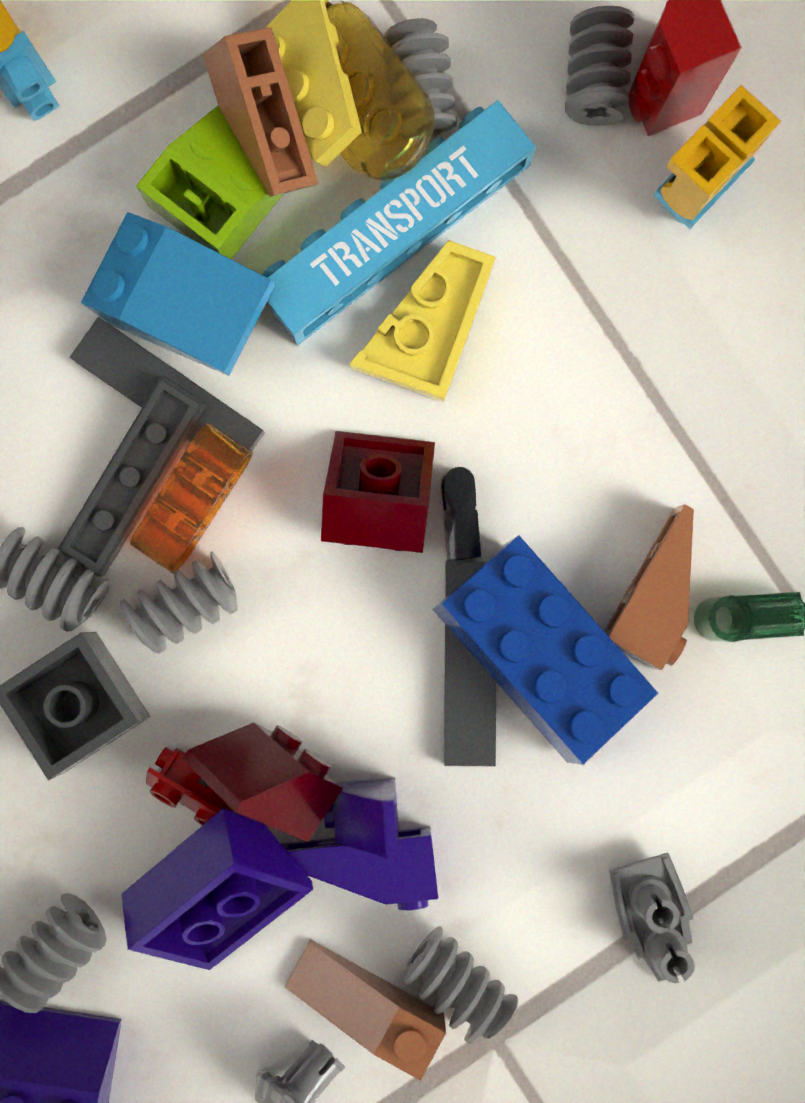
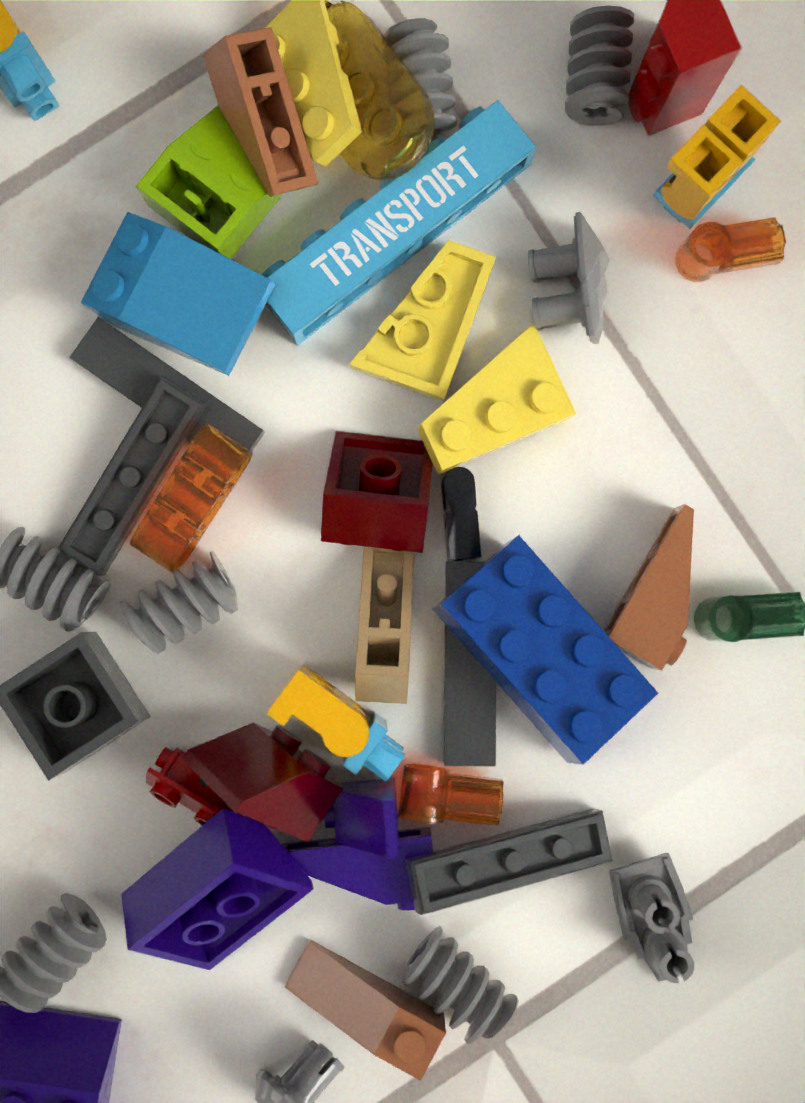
(340, 722): none -> yellow hips
(384, 626): none -> tan slope
(434, 794): none -> clear orange piece
(498, 406): none -> light yellow wing
(508, 861): none -> dark grey tile
(587, 260): none -> light grey connector
(732, 247): none -> clear orange piece

